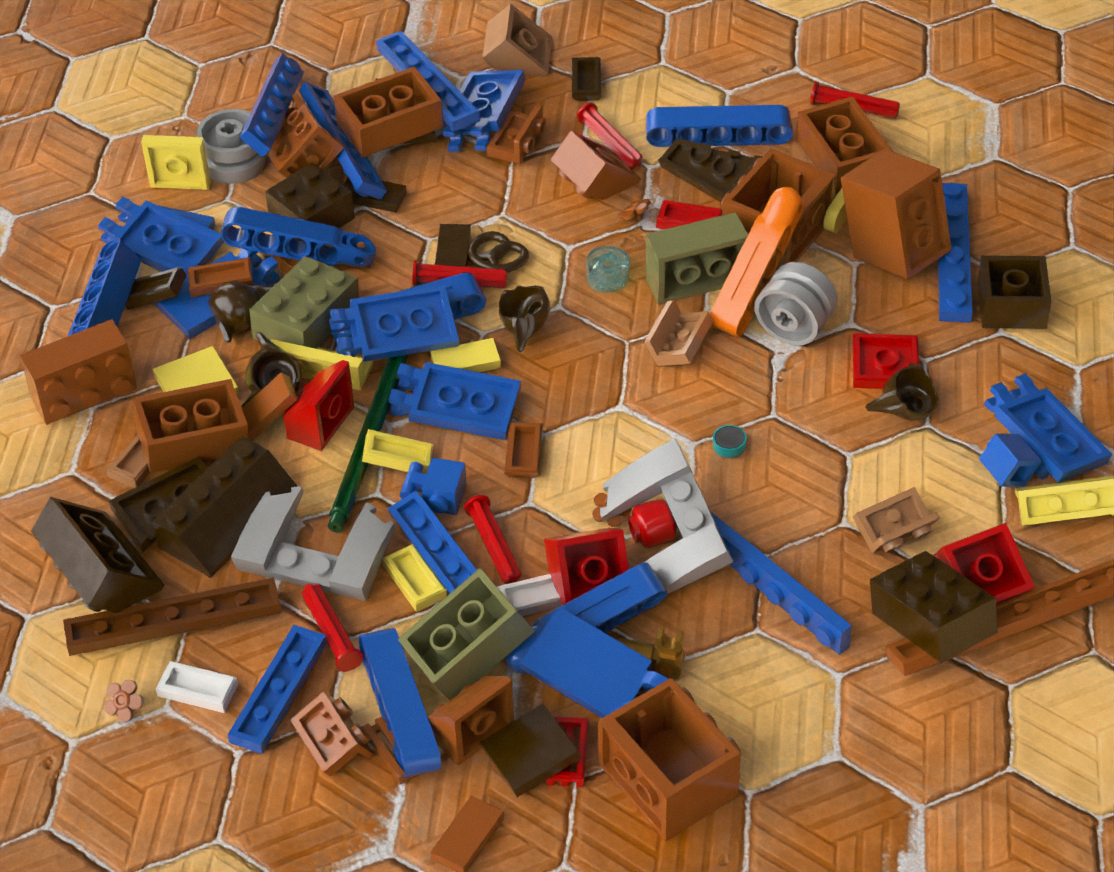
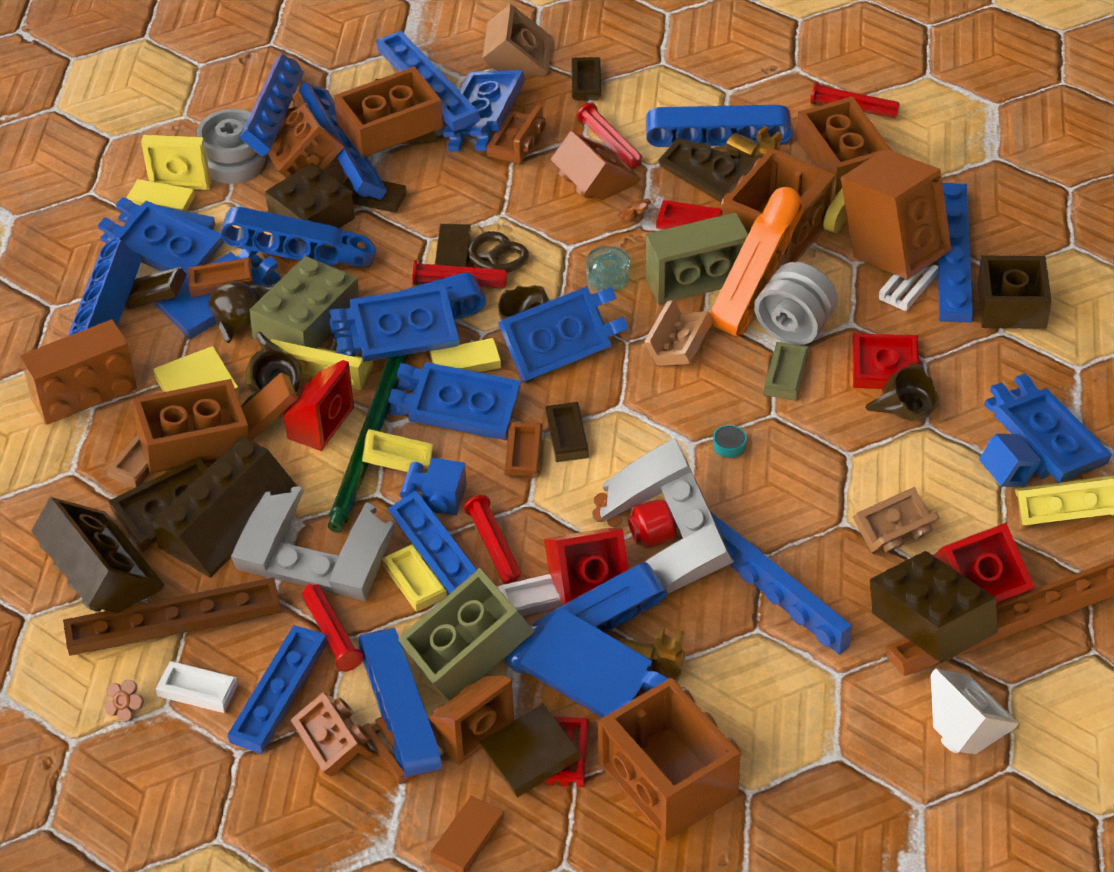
(161, 195): none -> light yellow tile
(559, 332): none -> blue tile
(567, 432): none -> dark brown tile
(751, 148): none -> pearl gold bar
(786, 371): none -> olive tile
(884, 294): none -> white tile
(966, 713): none -> white slope

